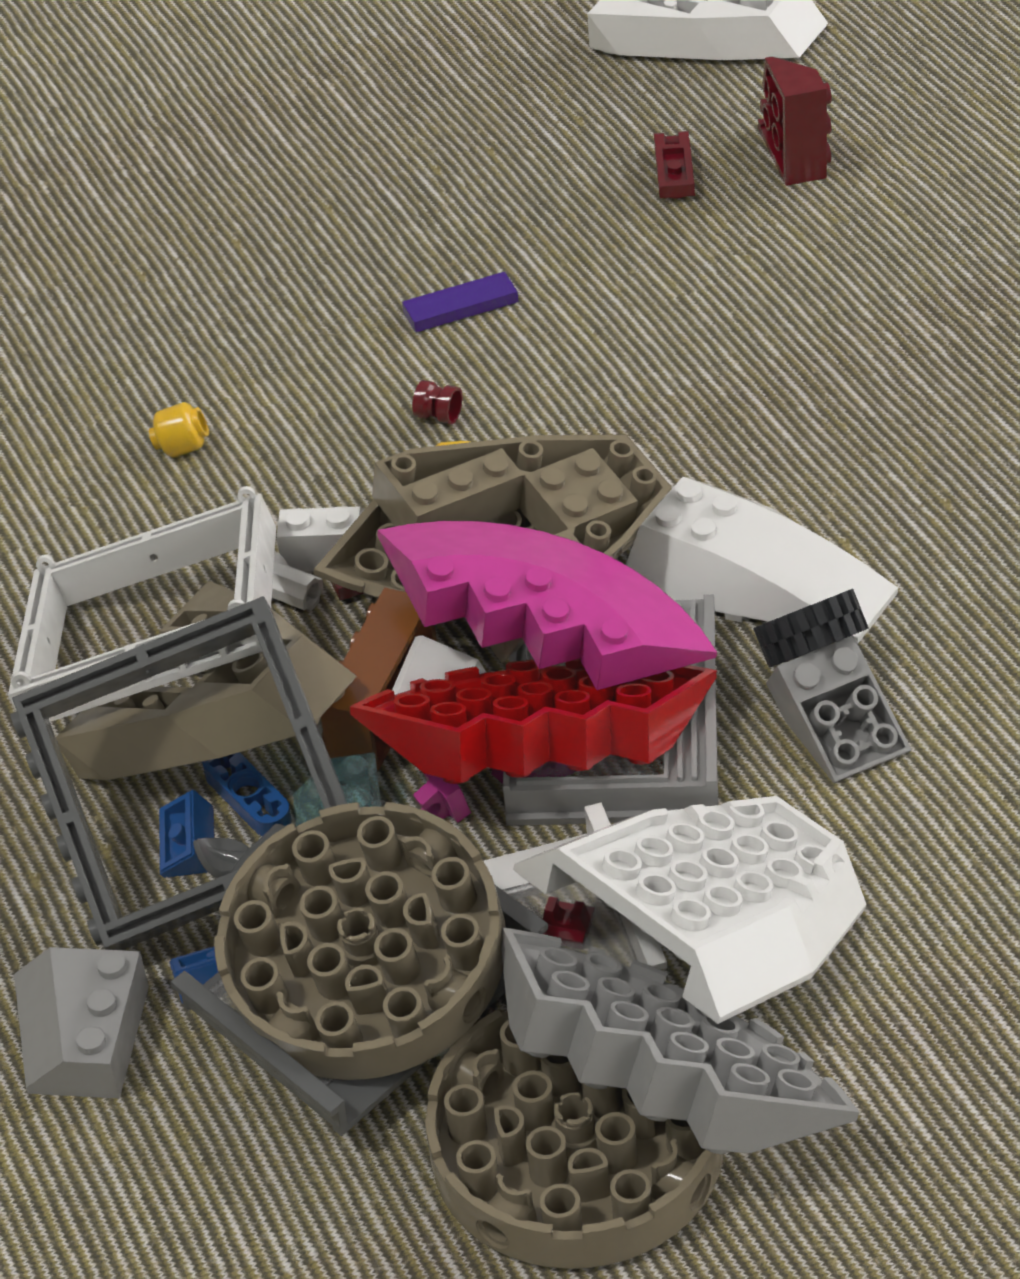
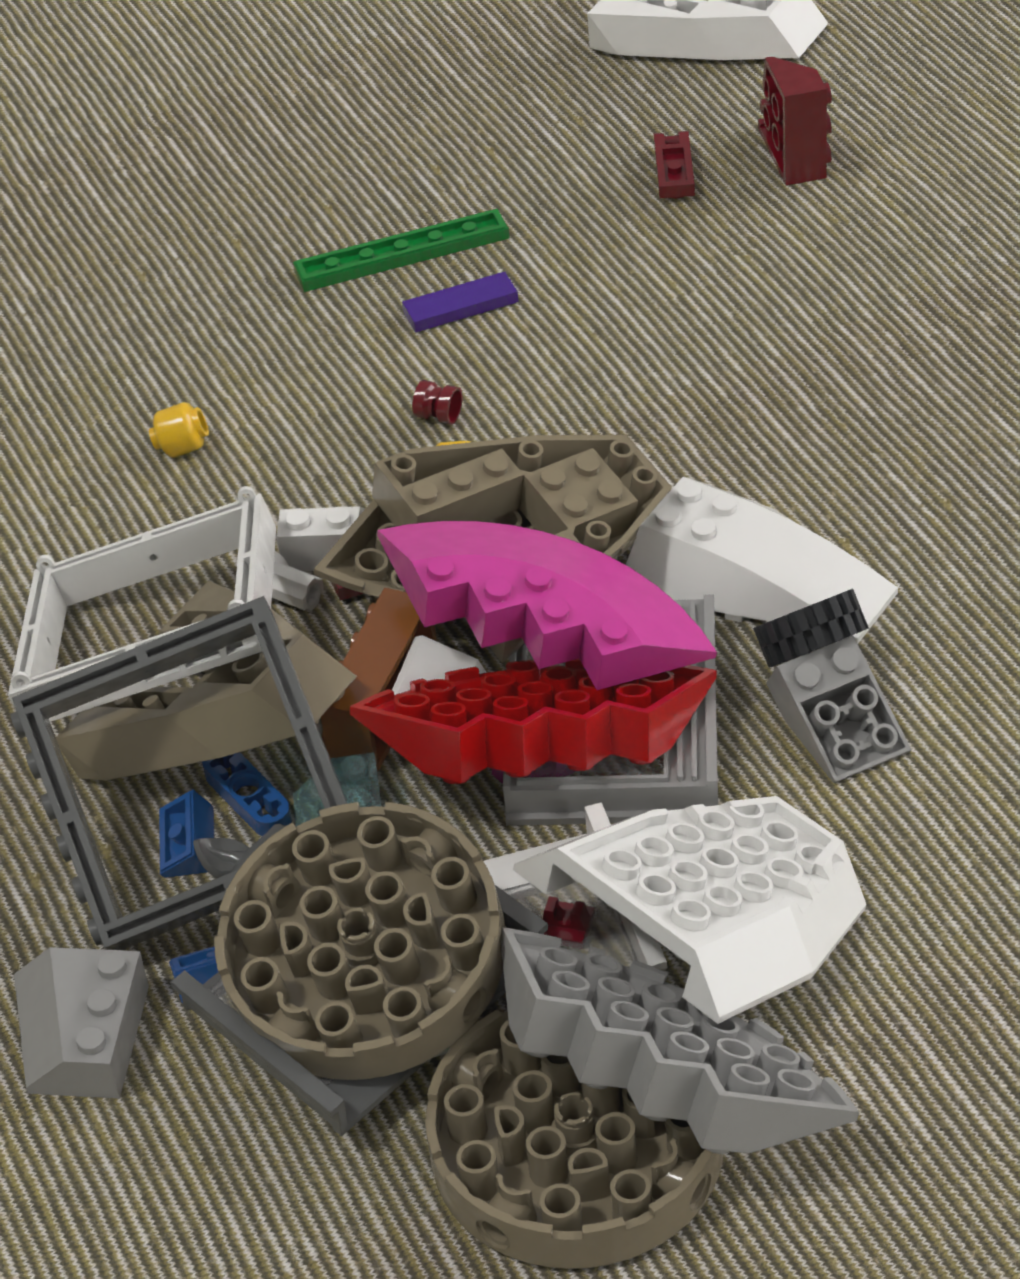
(400, 250): none -> green tile
(442, 799): dark pink tile -> none

